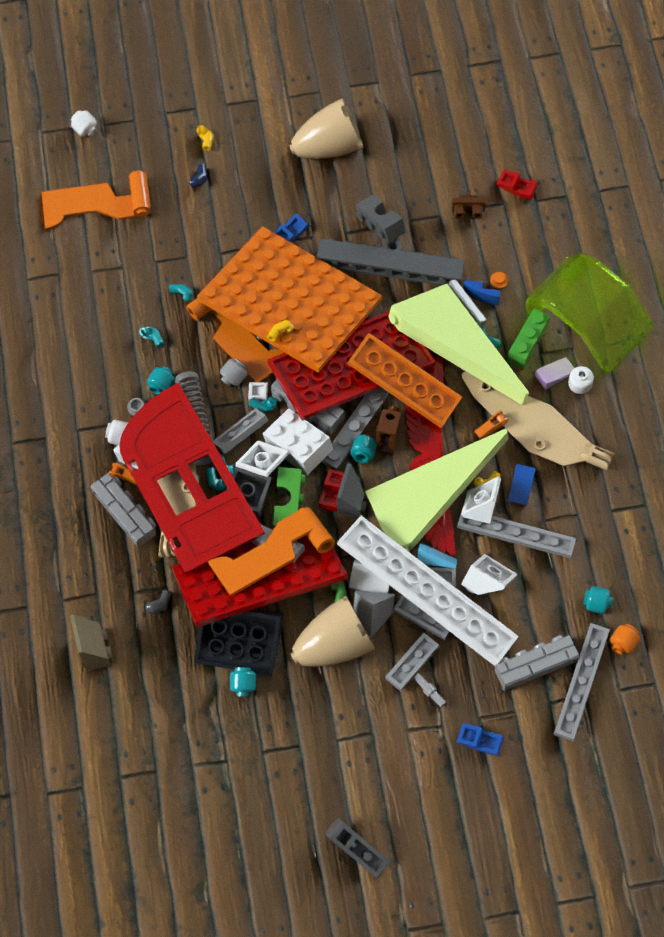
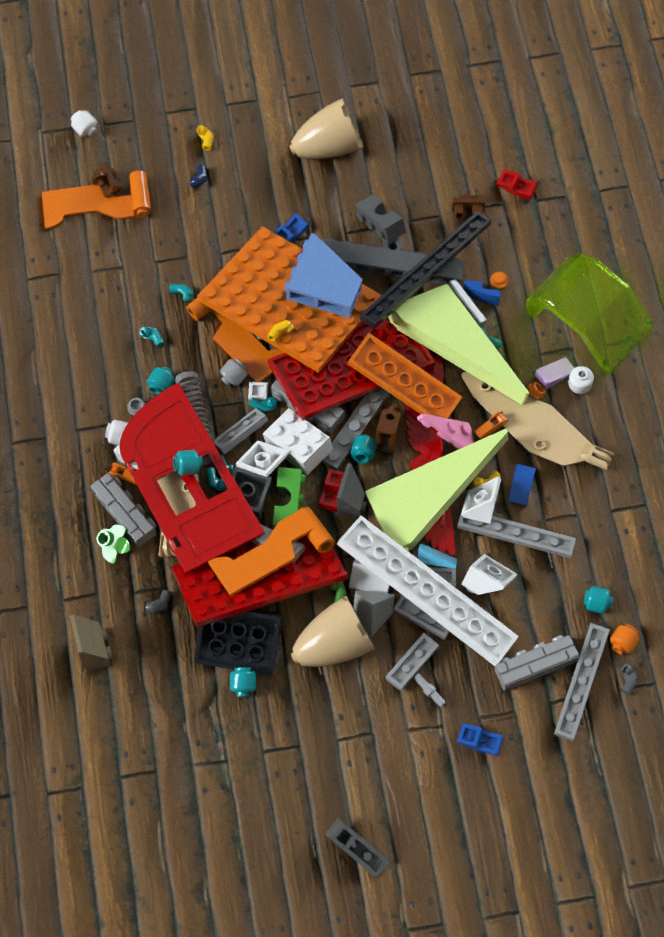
(105, 179): none -> reddish brown hips
(116, 542): none -> plate
(187, 462): none -> teal head
(323, 280): none -> medium blue slope
(425, 270): none -> black plate
(451, 430): none -> bright pink wing
(526, 340): bright green arch -> none
(536, 390): none -> orange plate
(630, 677): none -> dark grey arm

